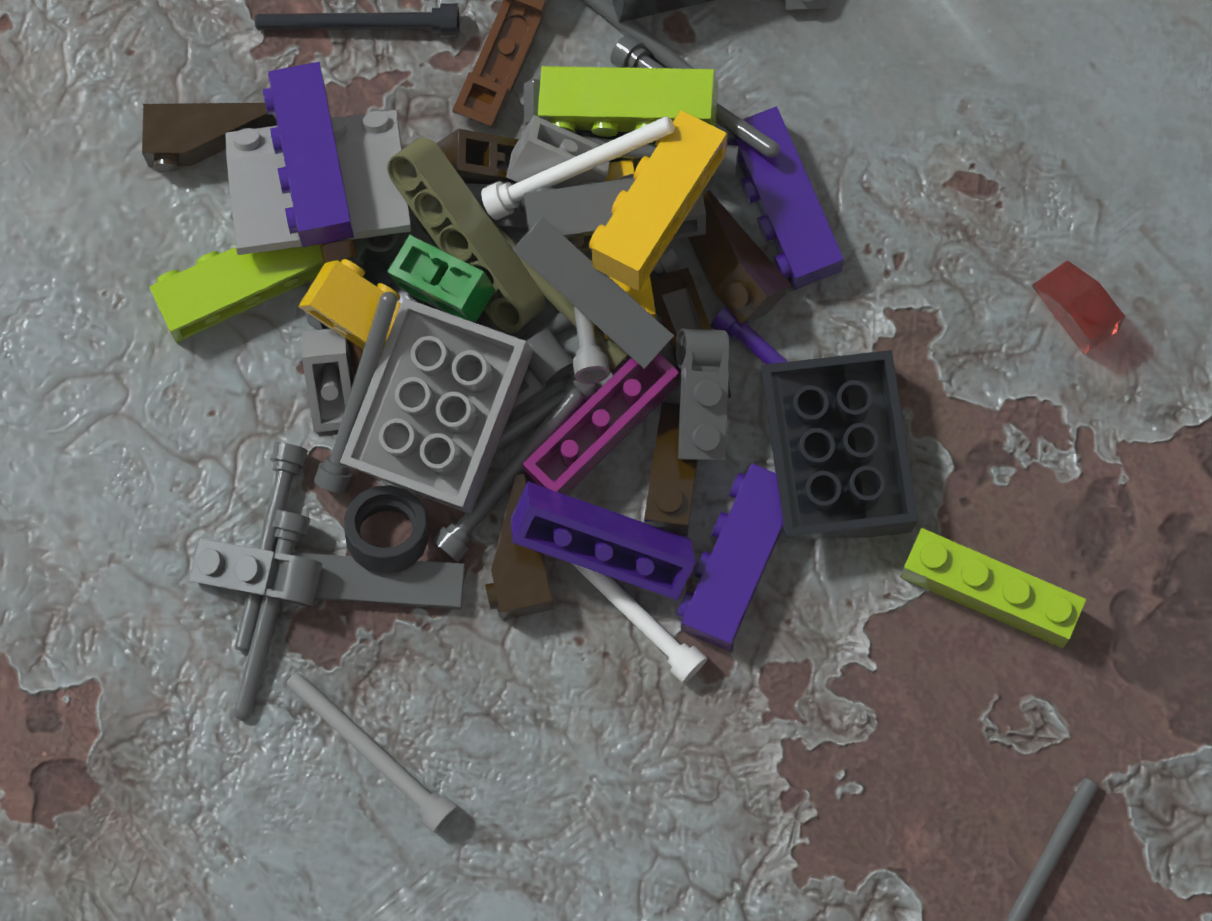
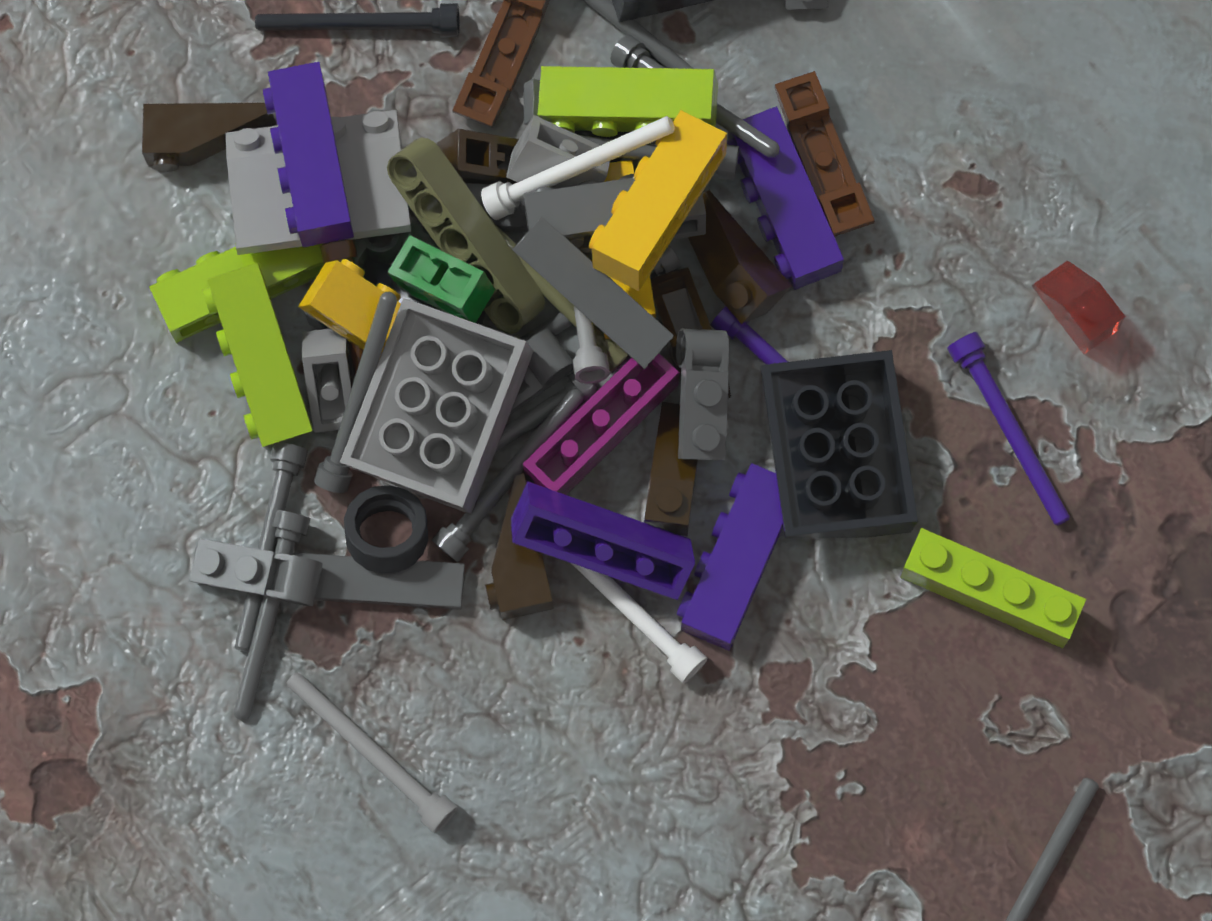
(259, 355): none -> lime brick
(822, 153): none -> reddish brown slope
(970, 354): none -> dark purple piece

